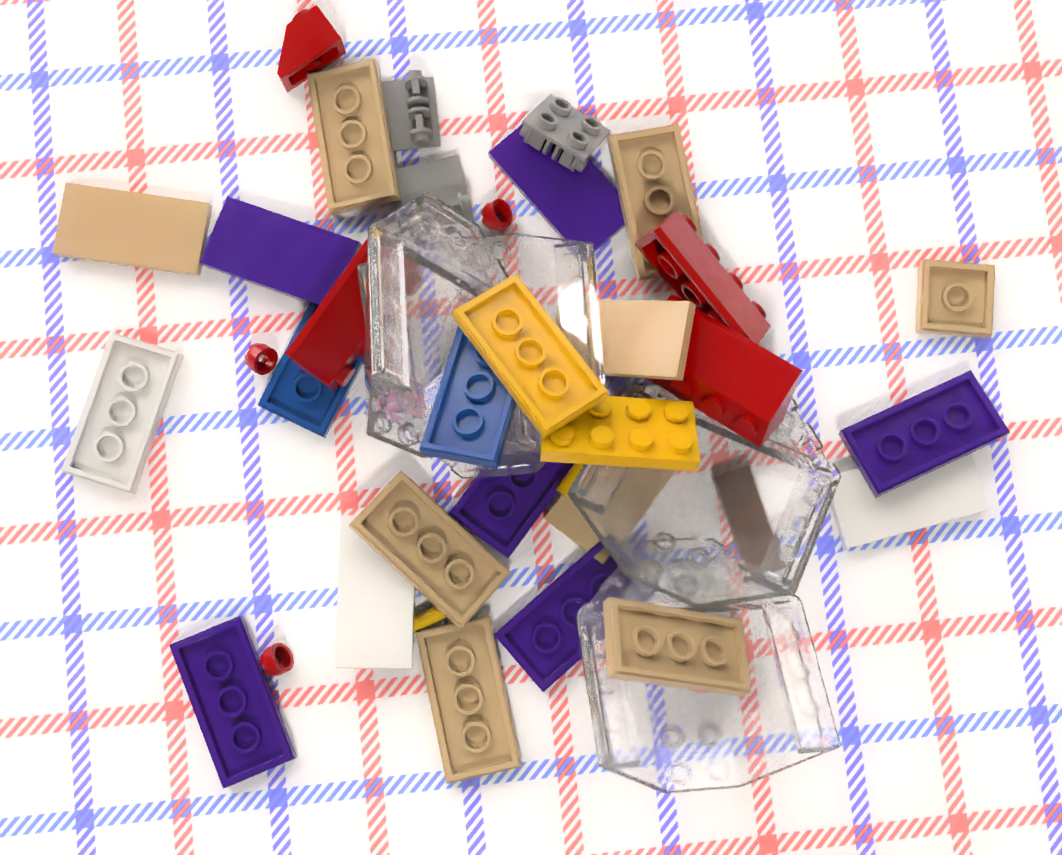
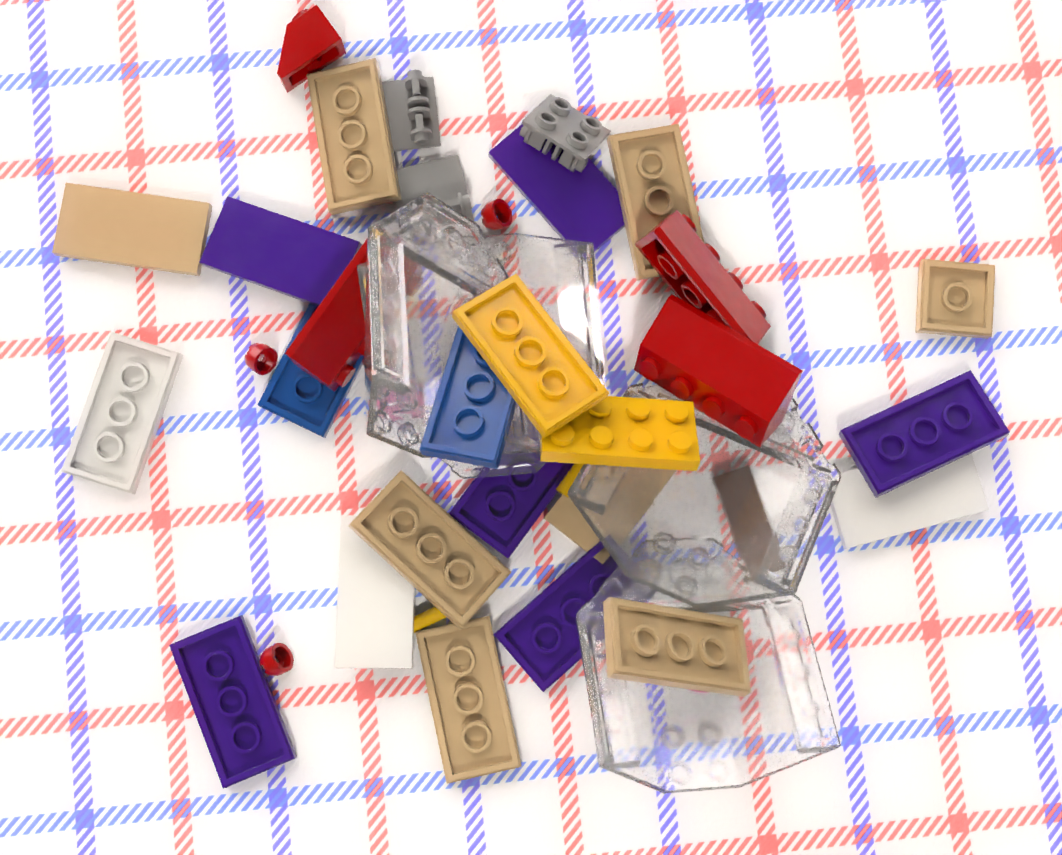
(645, 337): tan tile -> none

